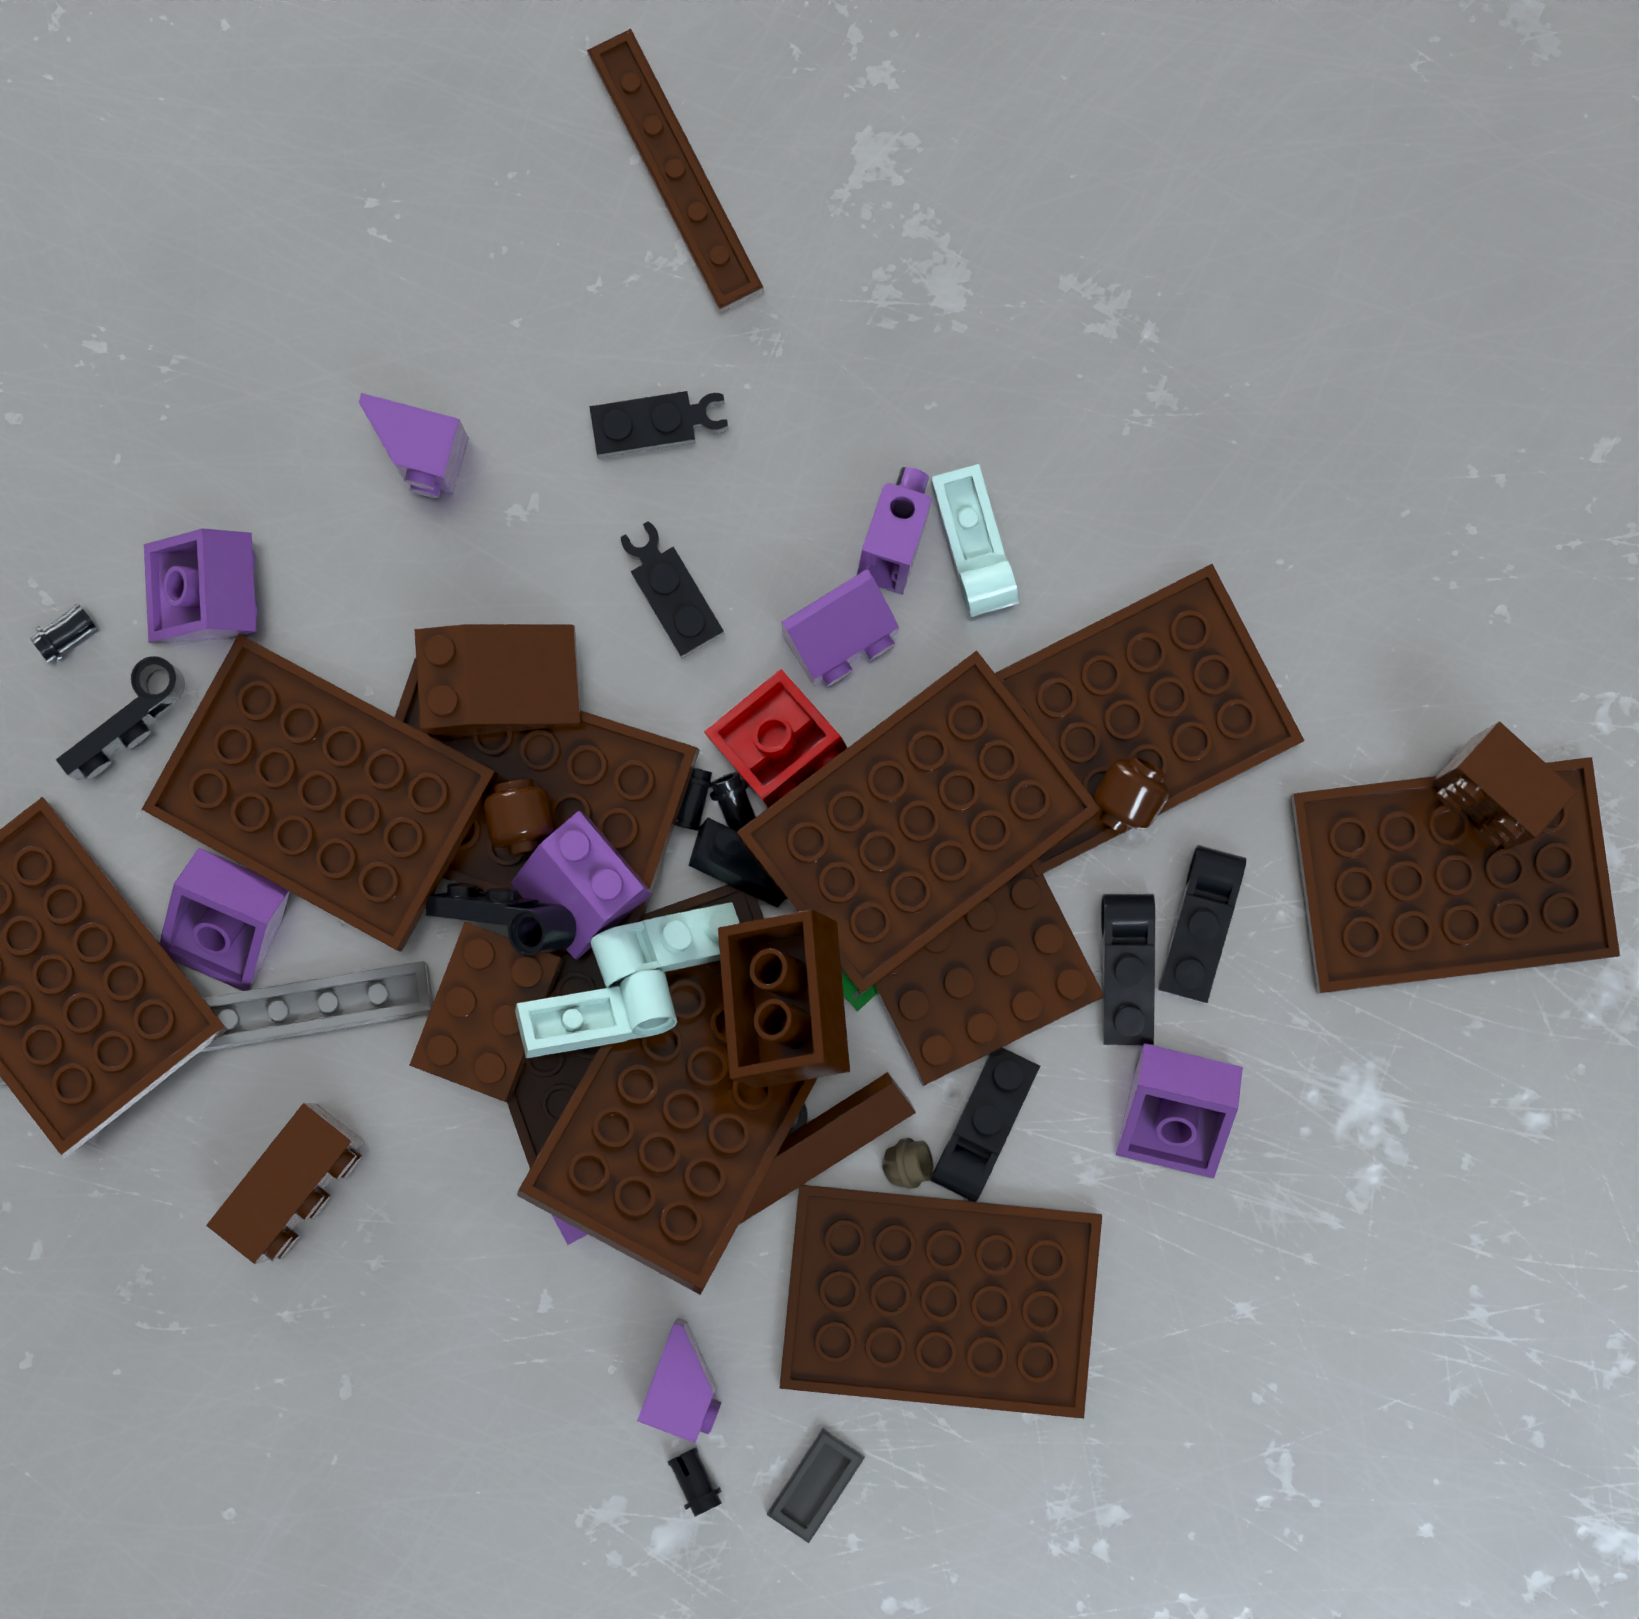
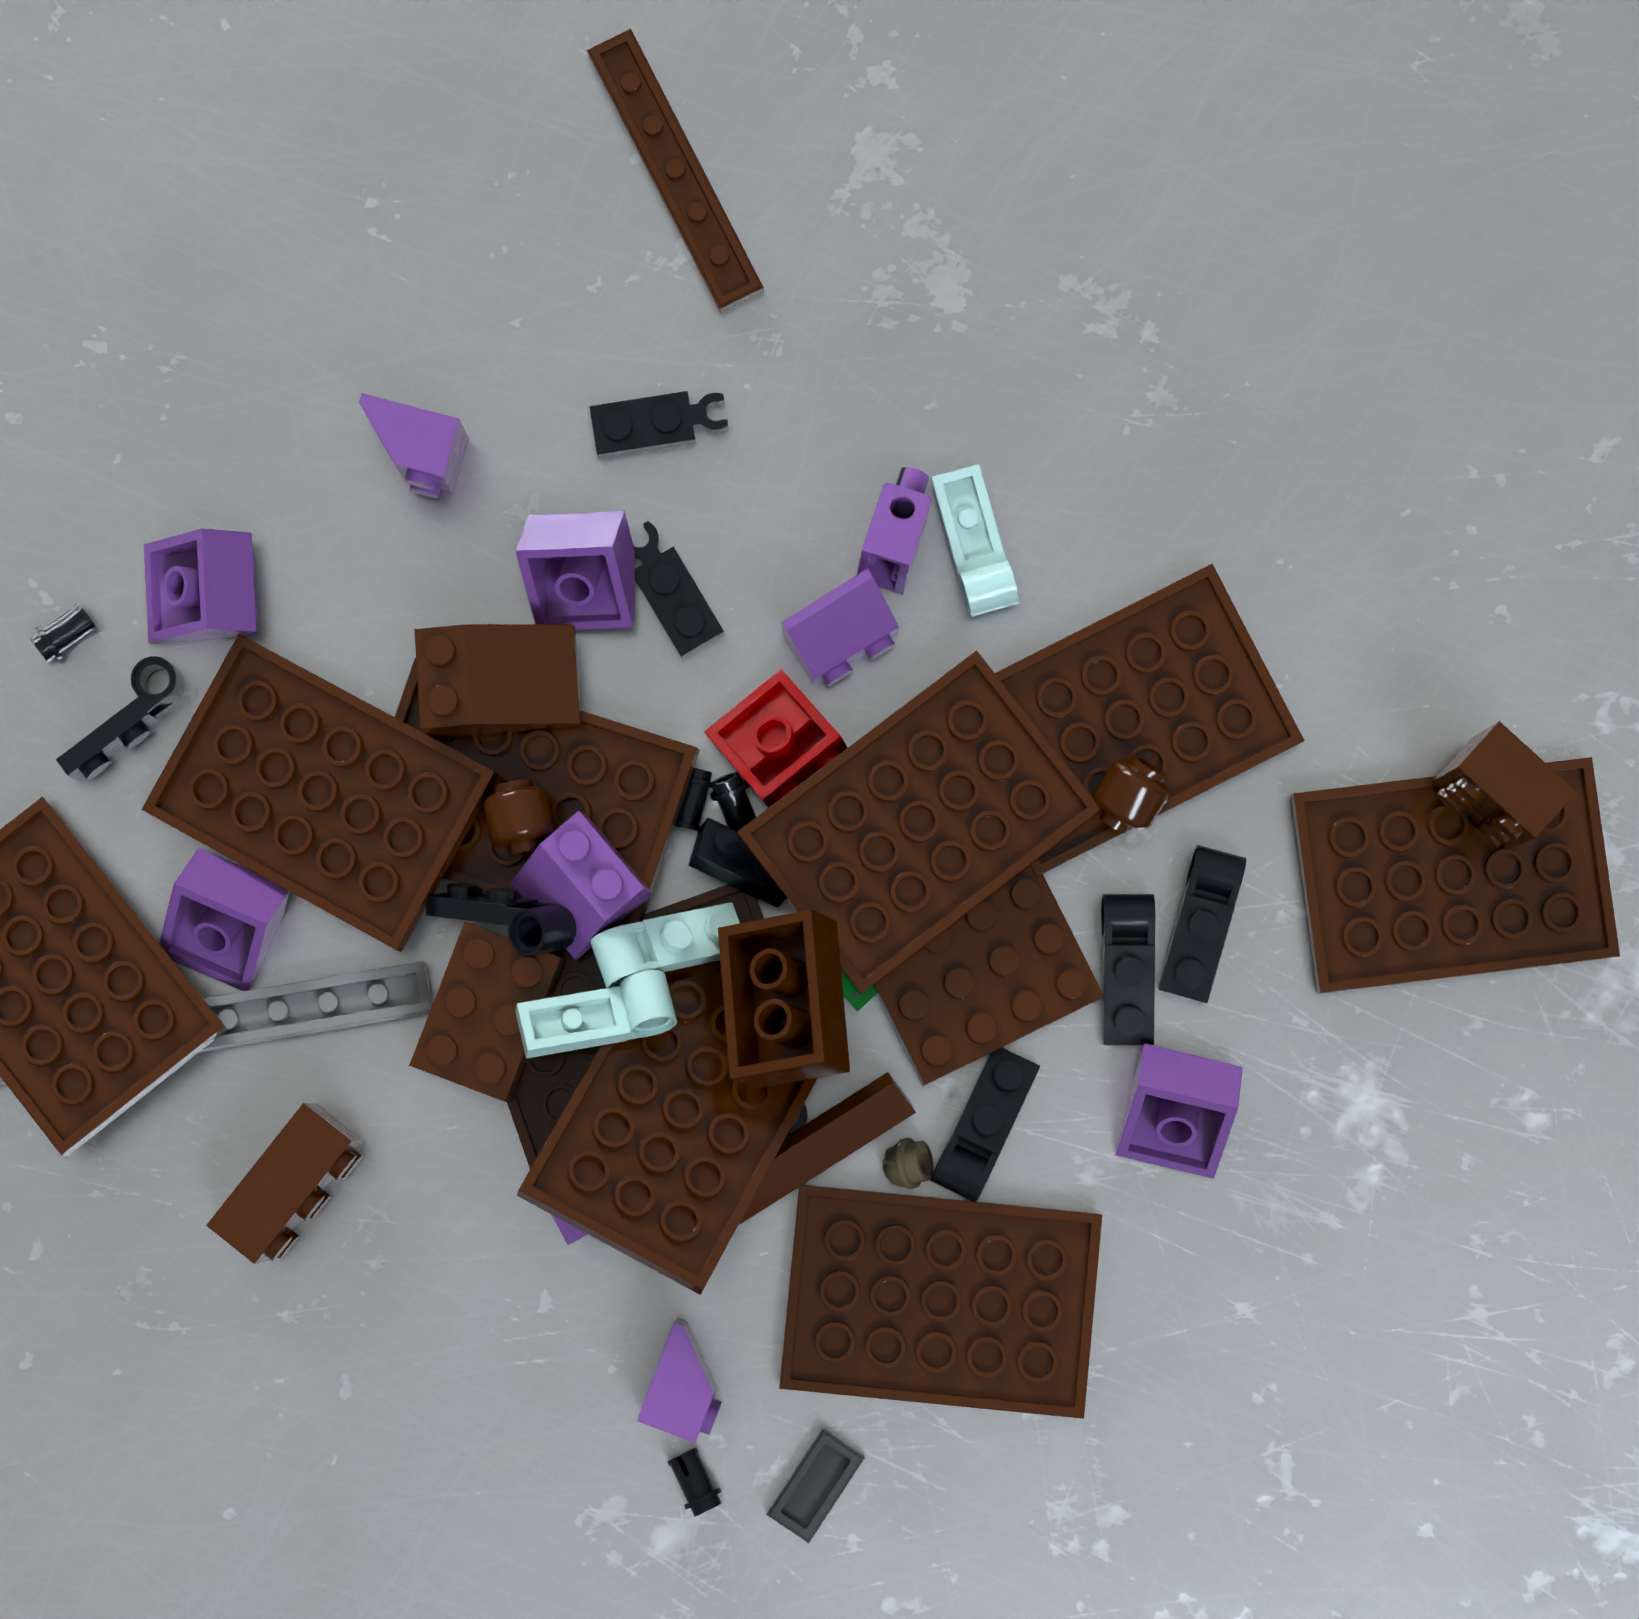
(579, 569): none -> medium lavender slope

